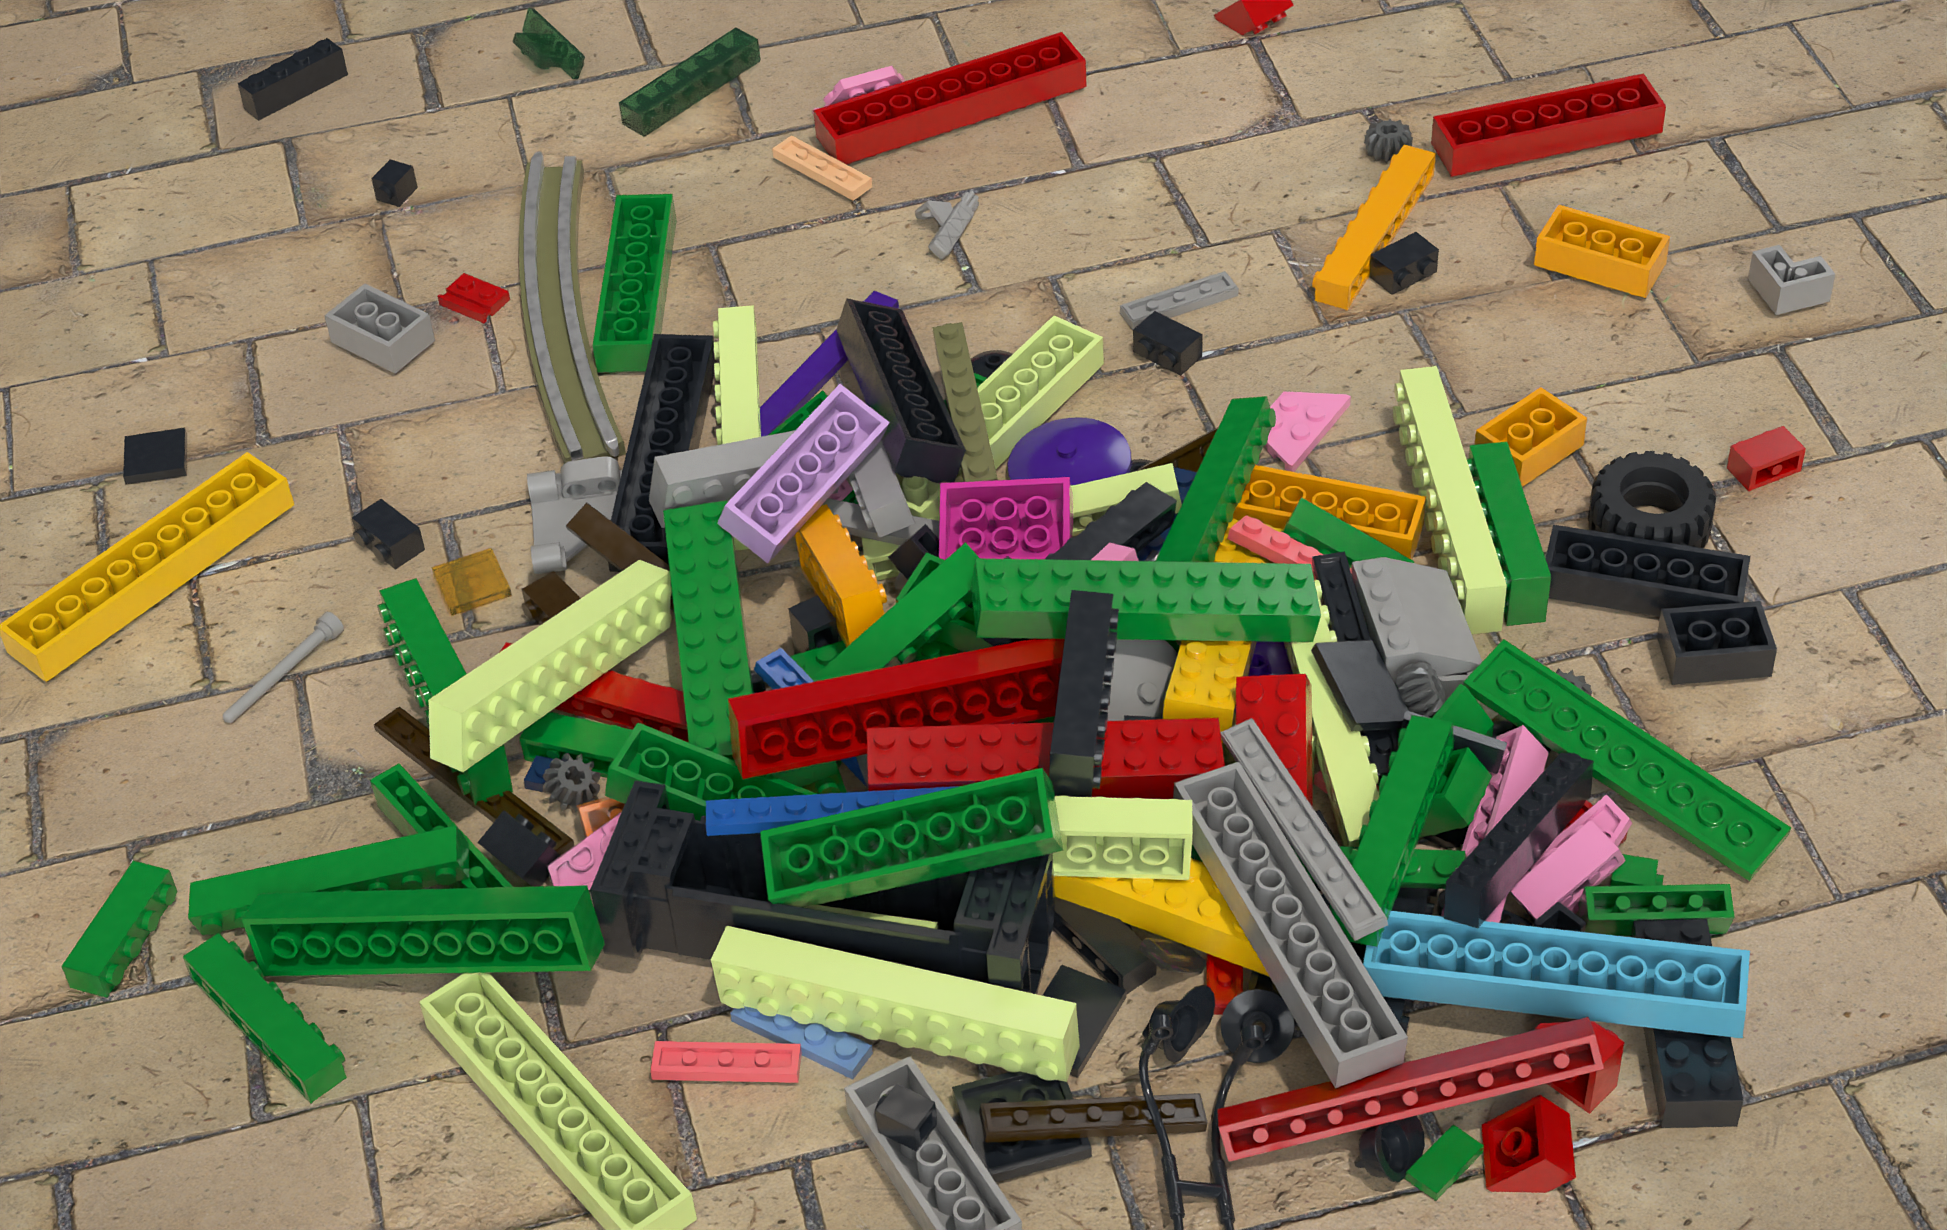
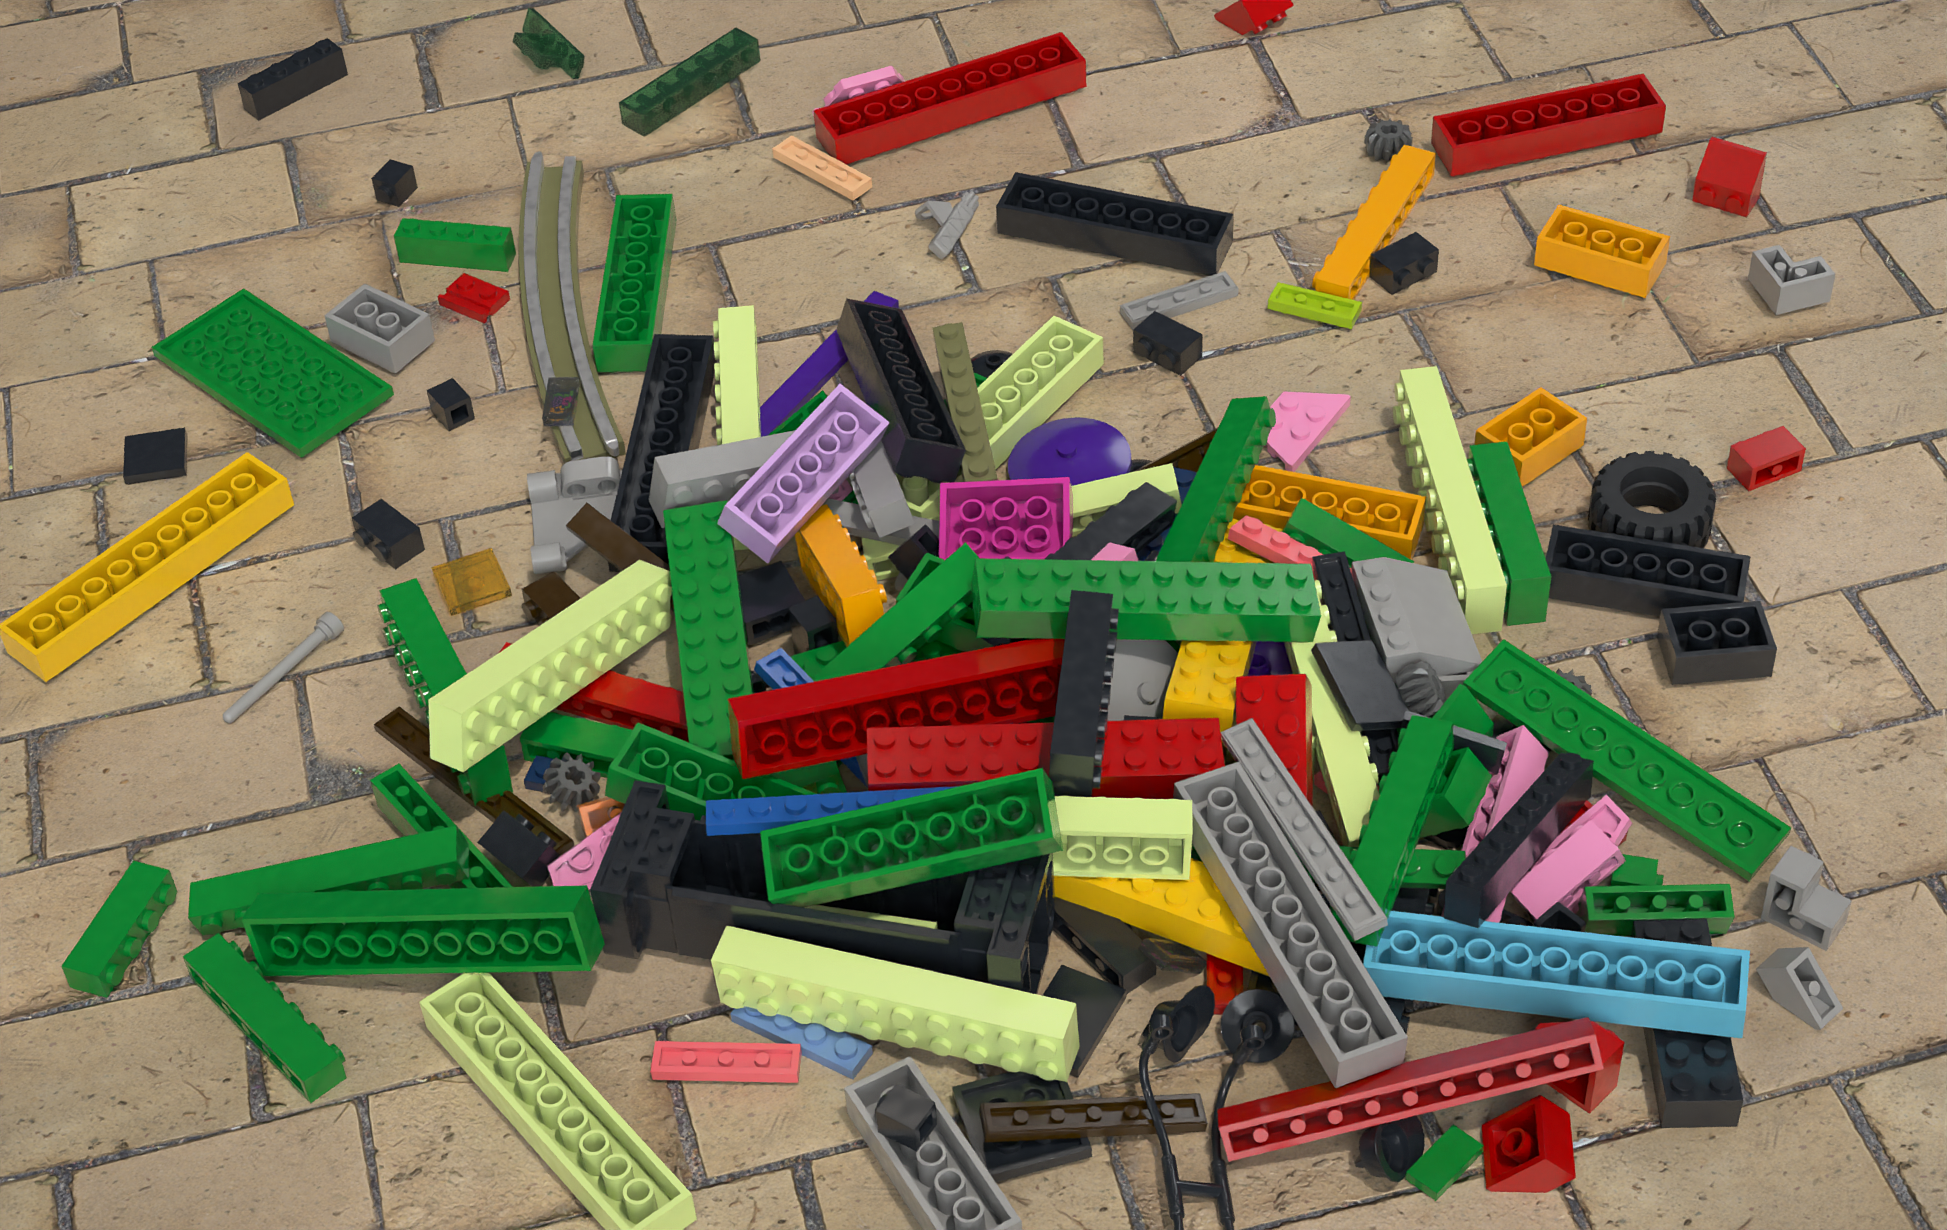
(273, 372): none -> green plate
(450, 404): none -> black brick
(455, 245): none -> green brick
(561, 401): none -> clear smoke tile
(766, 600): none -> black brick
(1115, 223): none -> black brick
(1314, 305): none -> lime plate
(1730, 177): none -> red slope
(1800, 985): none -> light grey slope
(1802, 905): none -> light grey brick

